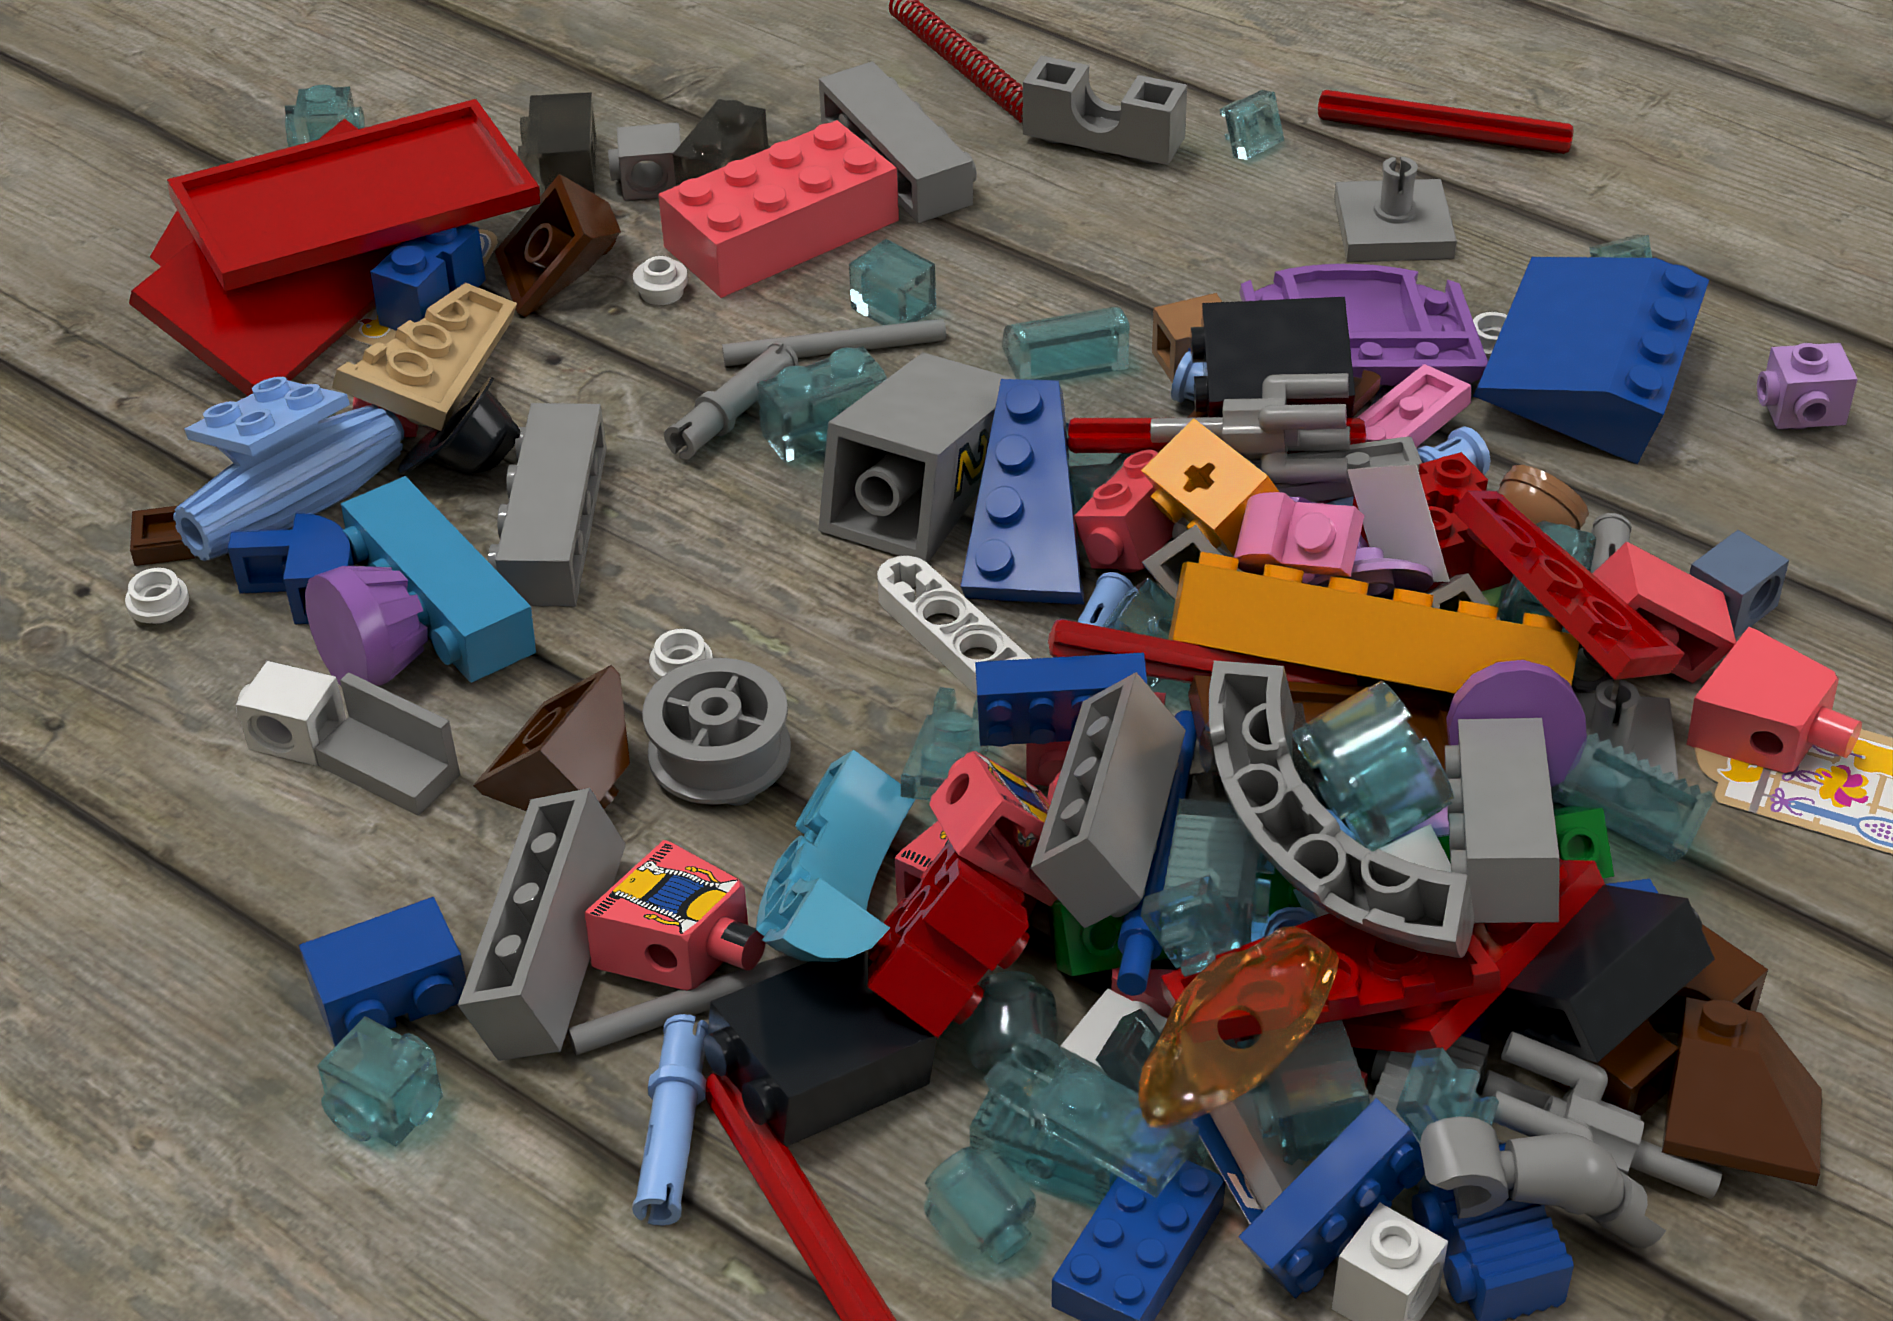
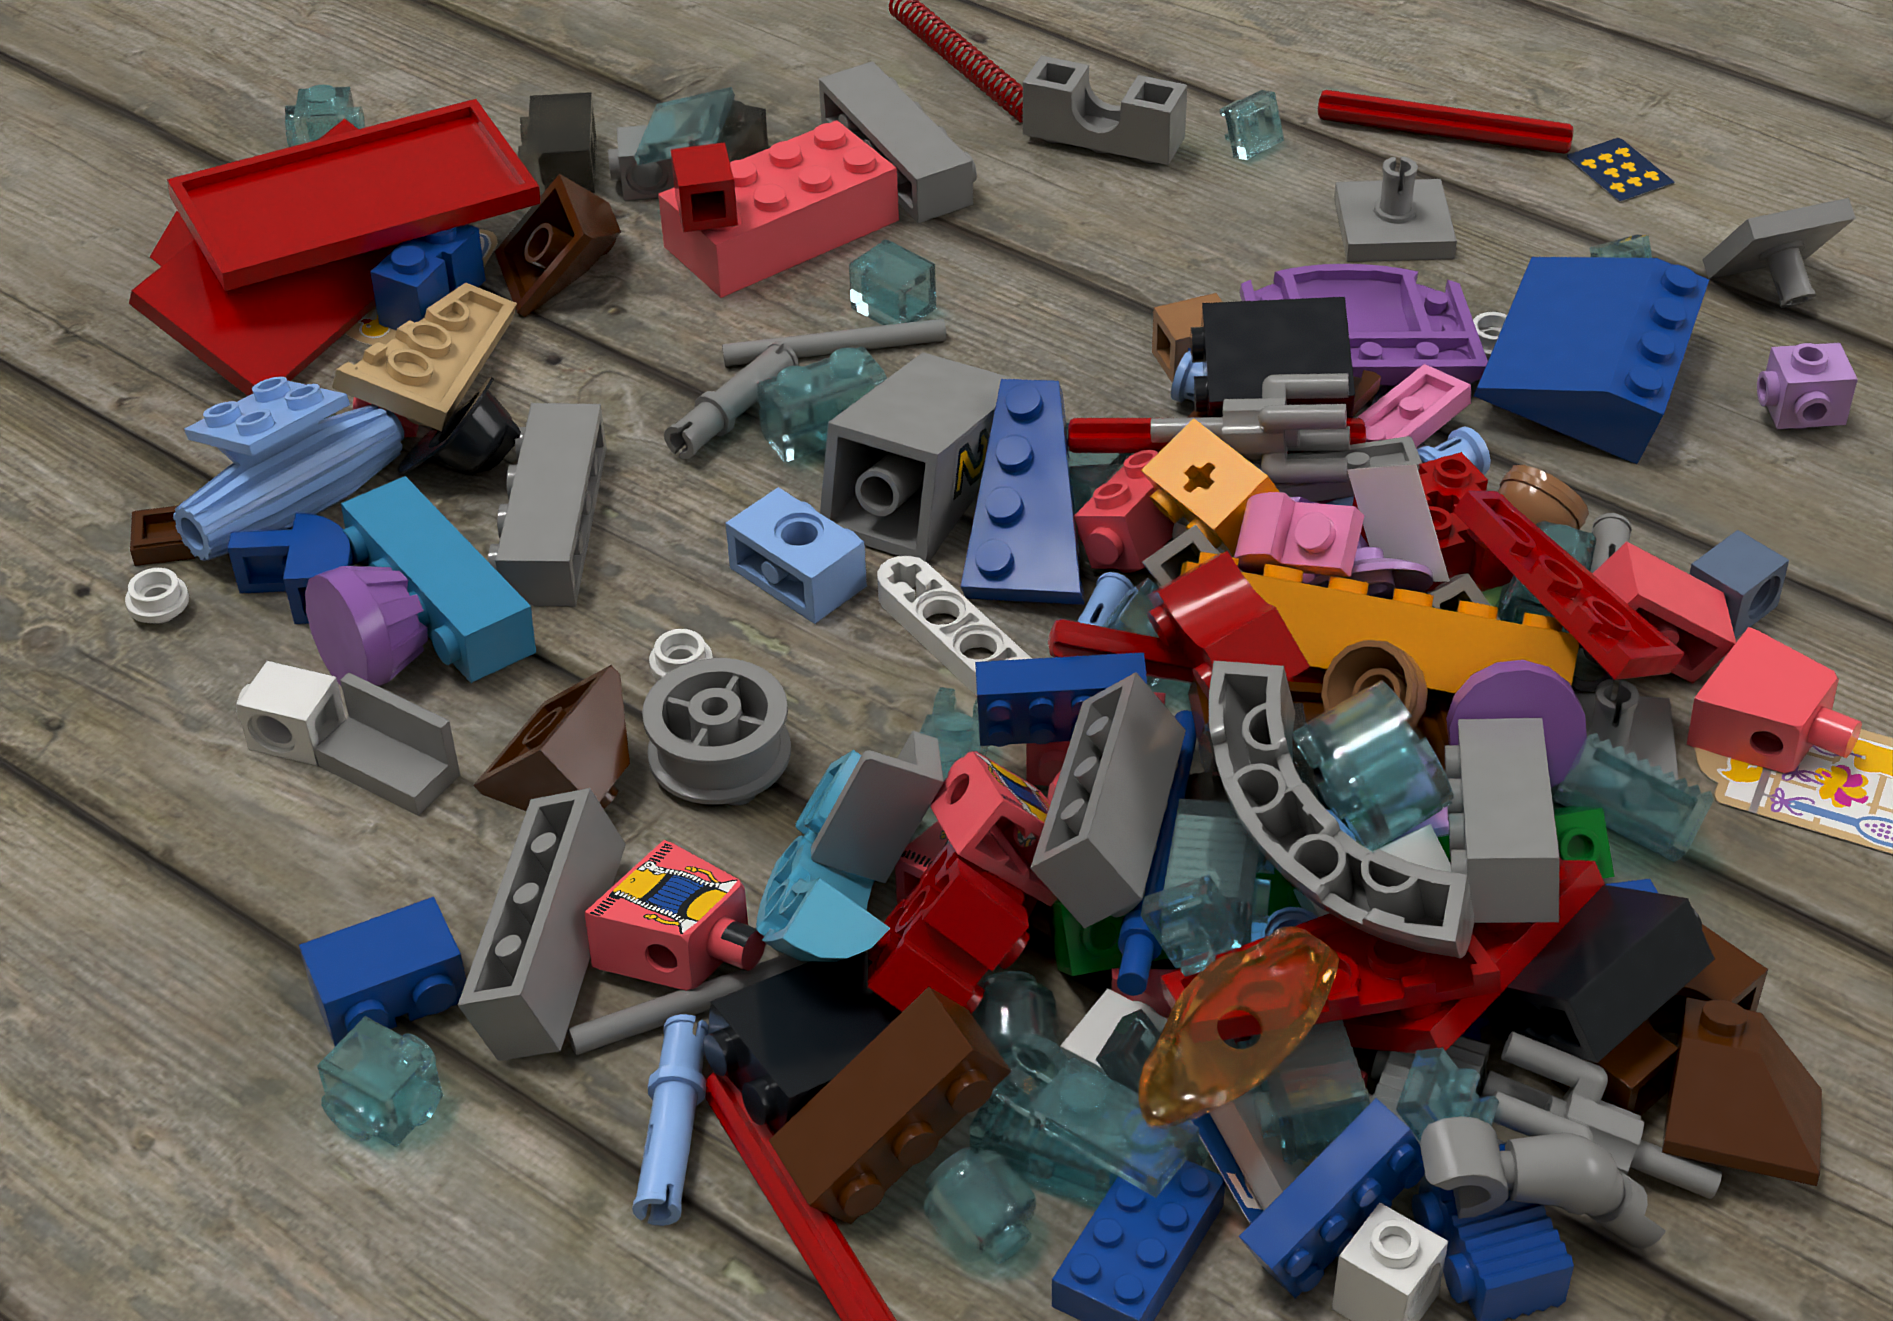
(660, 280): white plate -> none
(683, 124): none -> clear light blue piece
(704, 187): none -> red brick
(796, 554): none -> light blue brick
(880, 809): none -> light grey panel
(889, 1106): none -> reddish brown brick
(1068, 345): clear light blue brick -> none
(1222, 618): none -> red brick
(1367, 664): none -> medium nougat helmet
(1619, 169): none -> dark blue sticker
(1781, 244): none -> light grey tile

